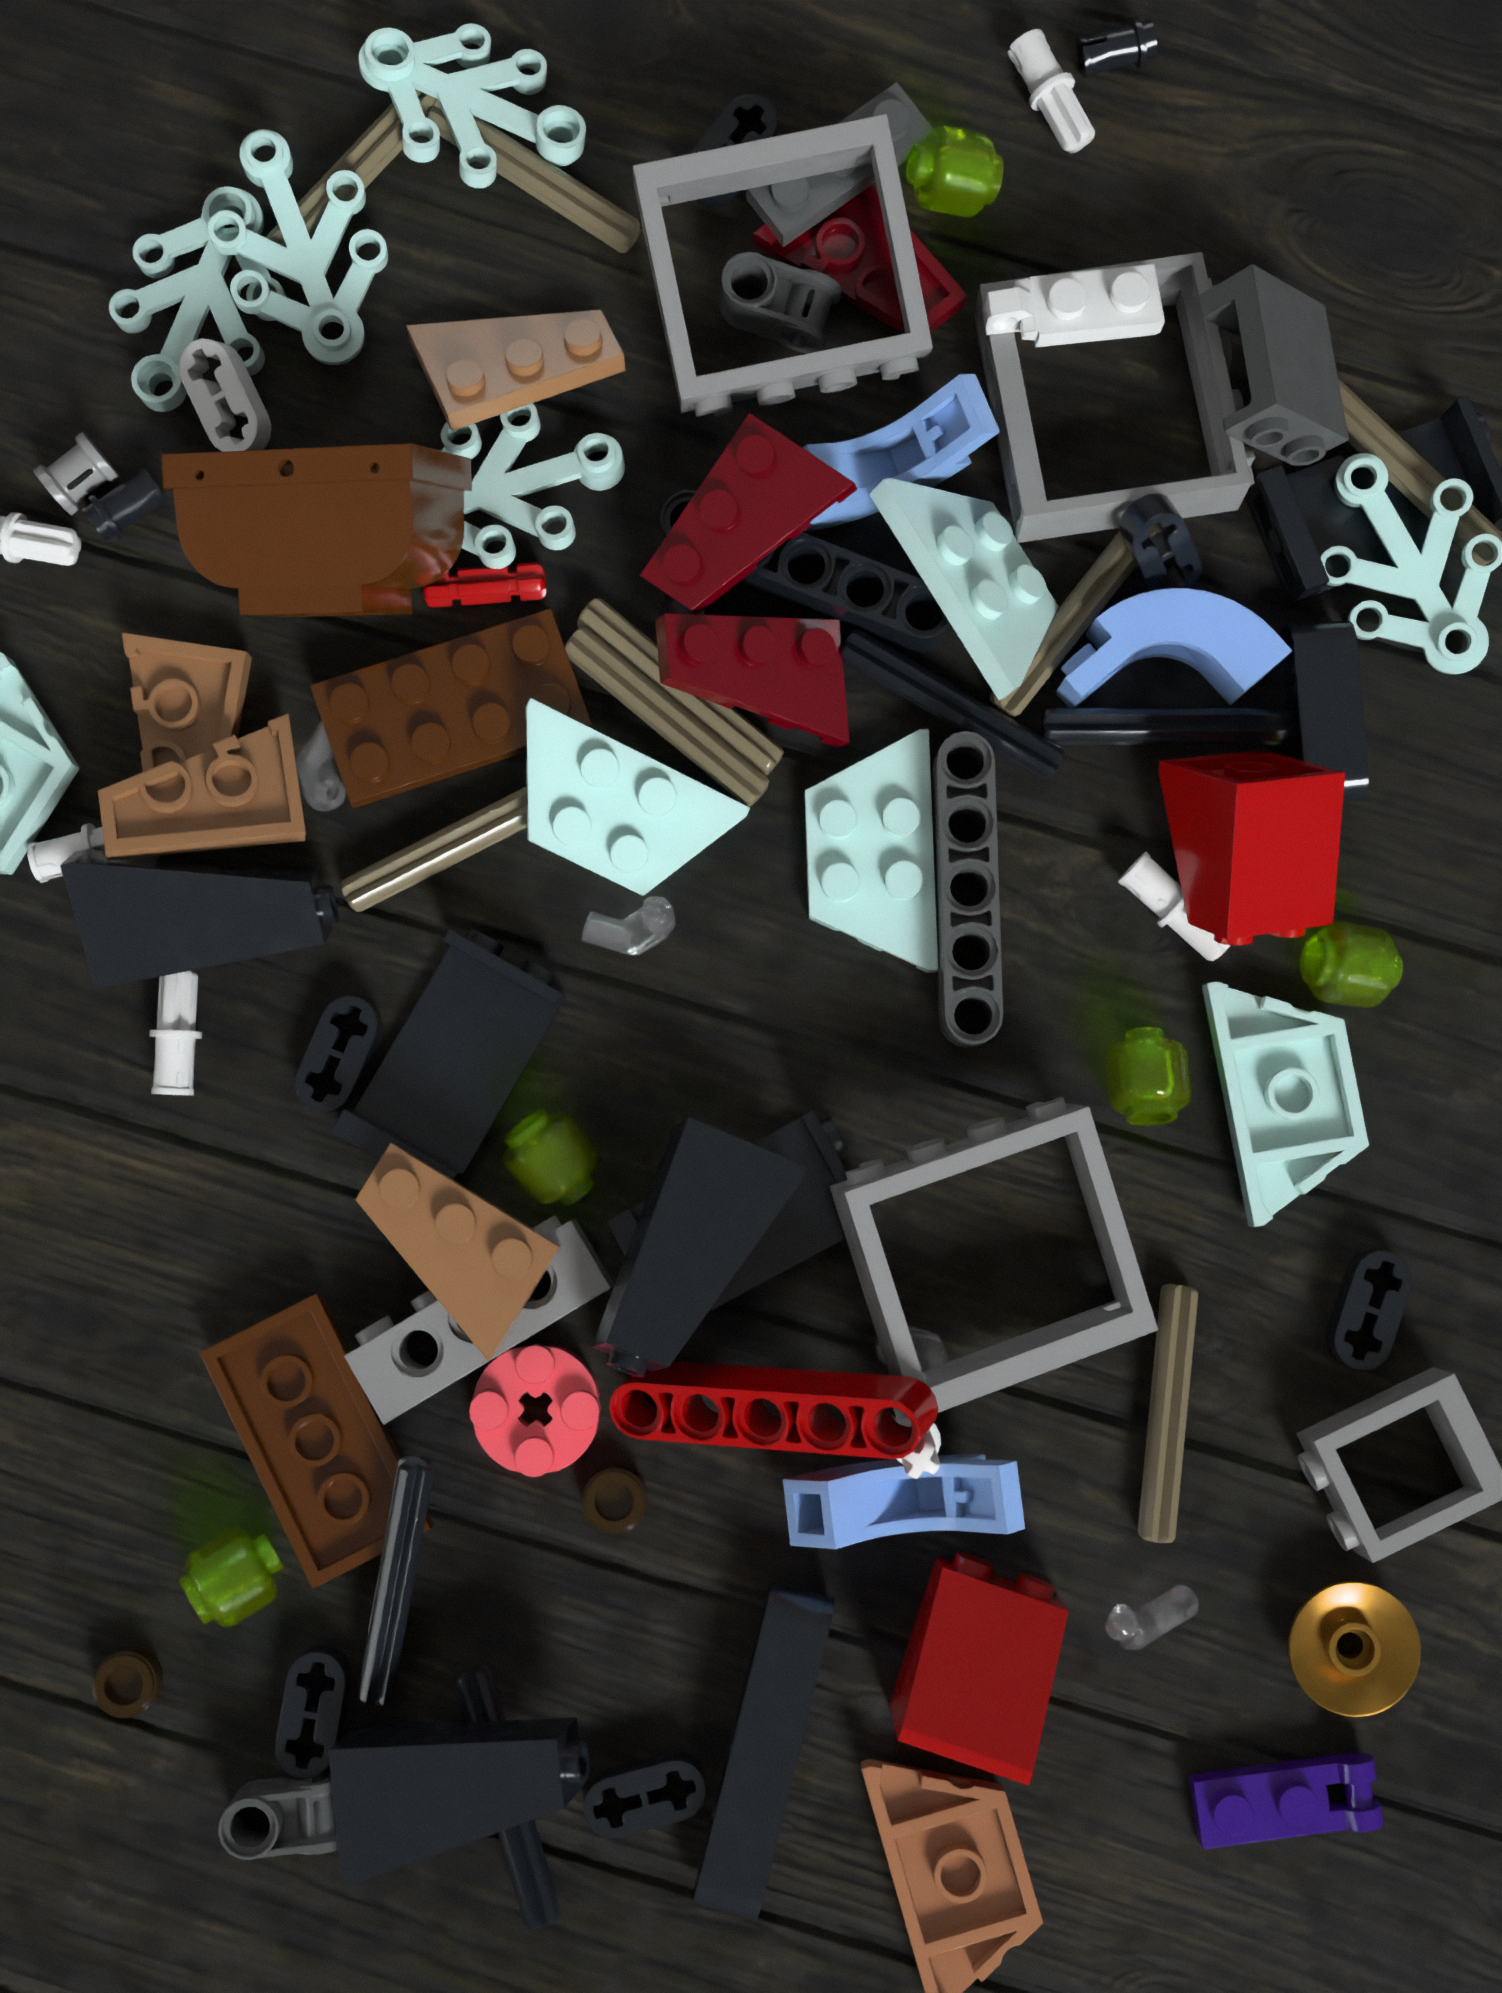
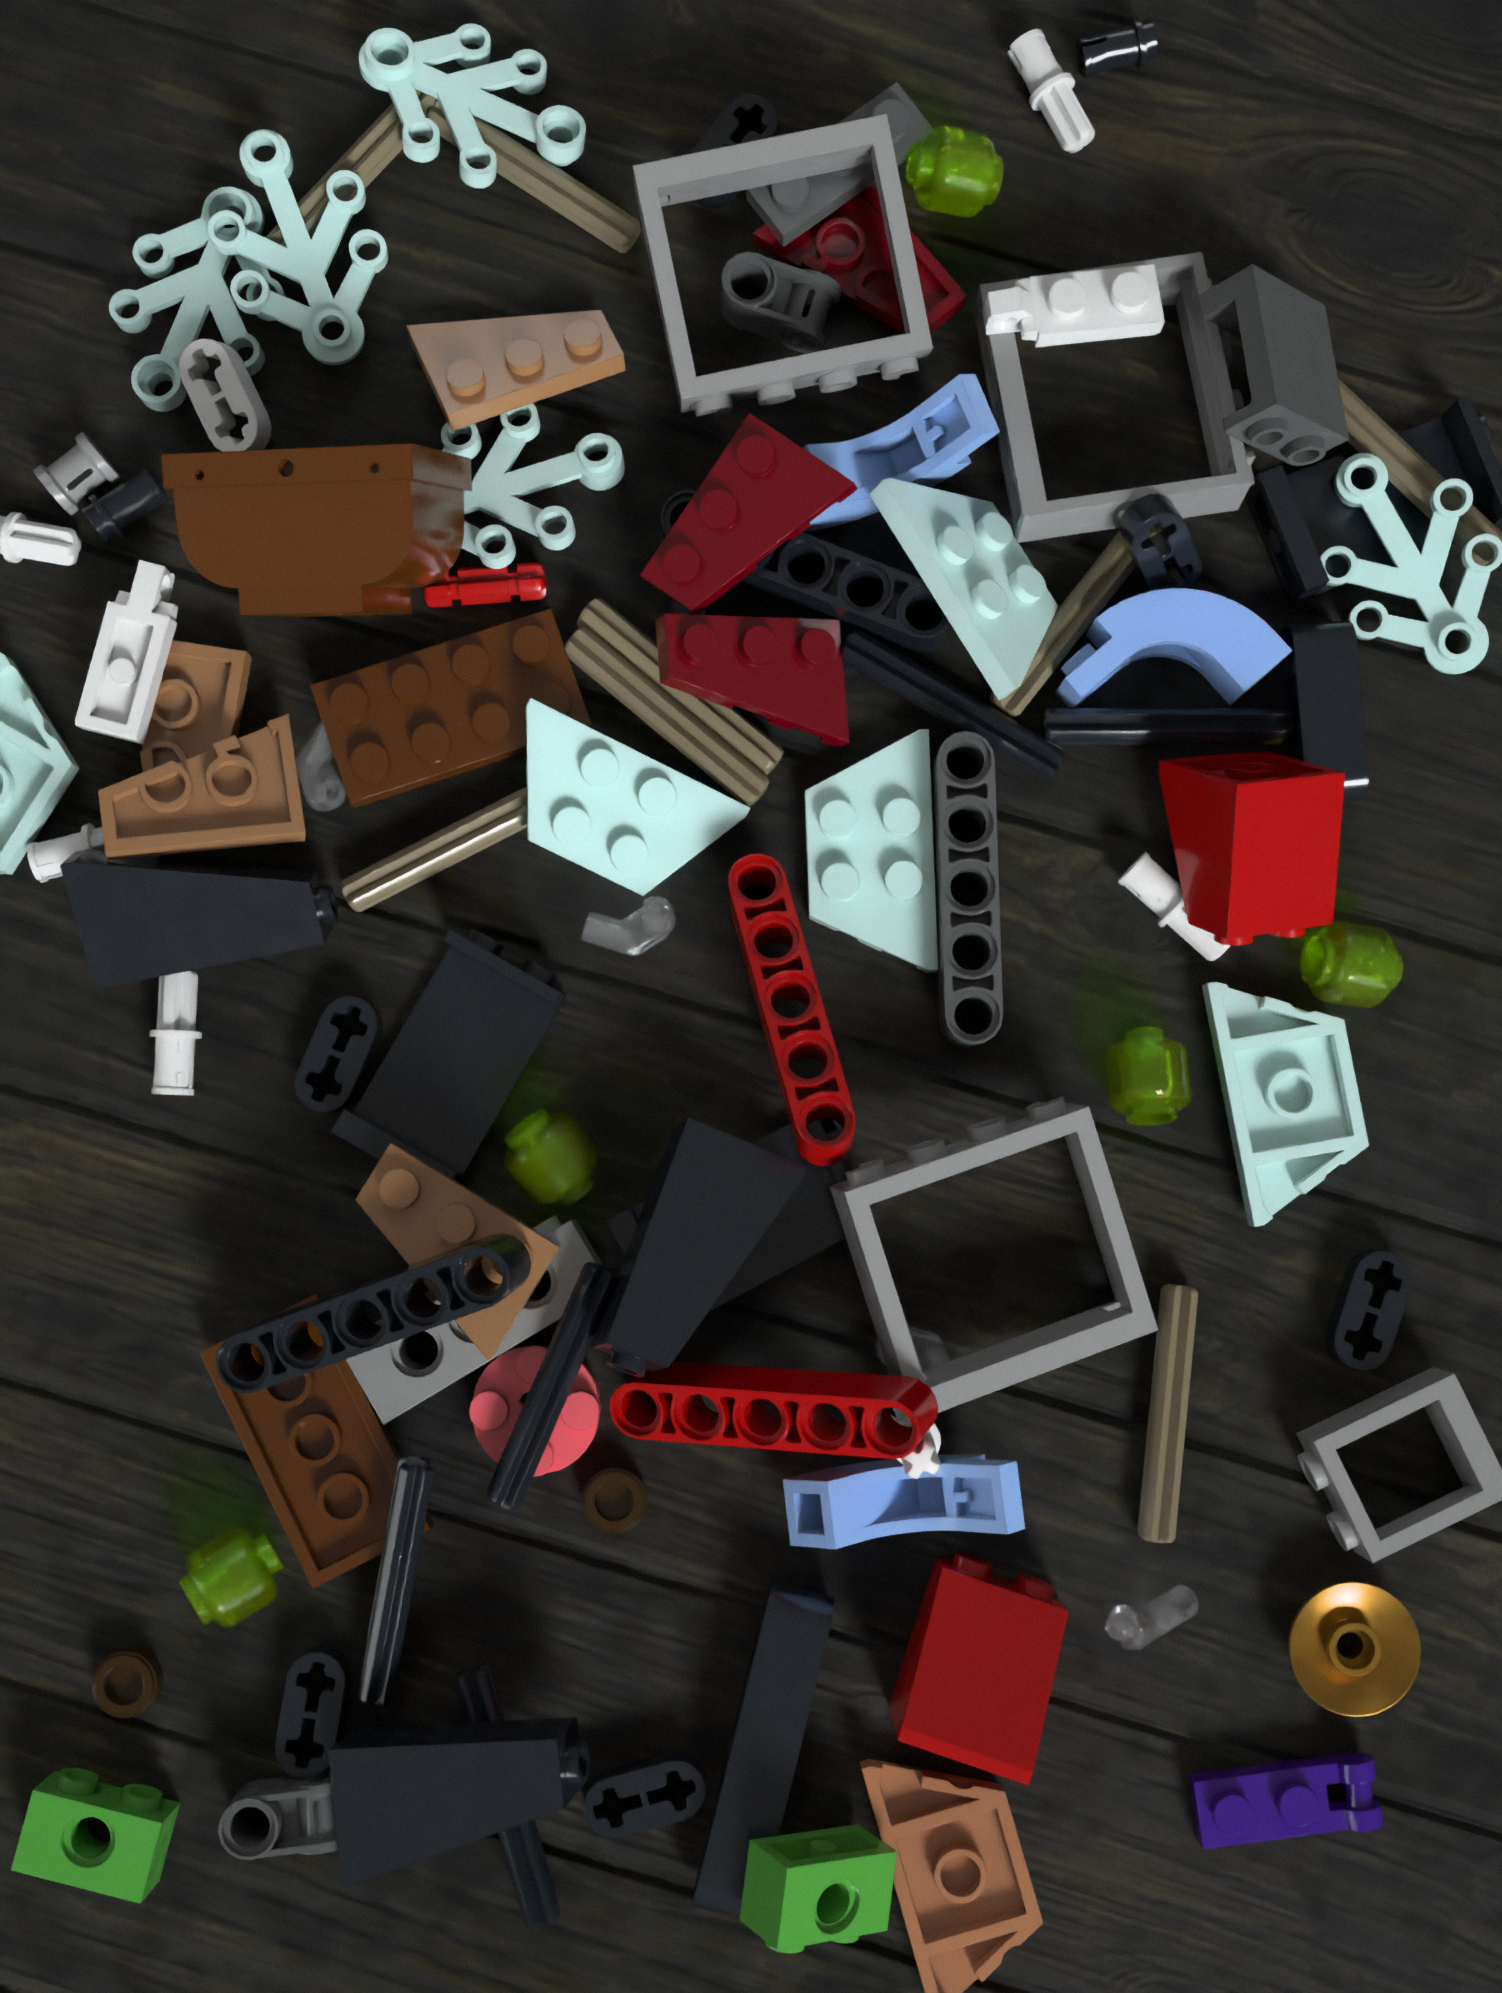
(61, 1849): none -> bright green brick
(130, 657): none -> white hinge
(348, 1329): none -> black beam
(552, 1385): none -> black axle
(797, 1037): none -> red beam
(817, 1887): none -> bright green brick

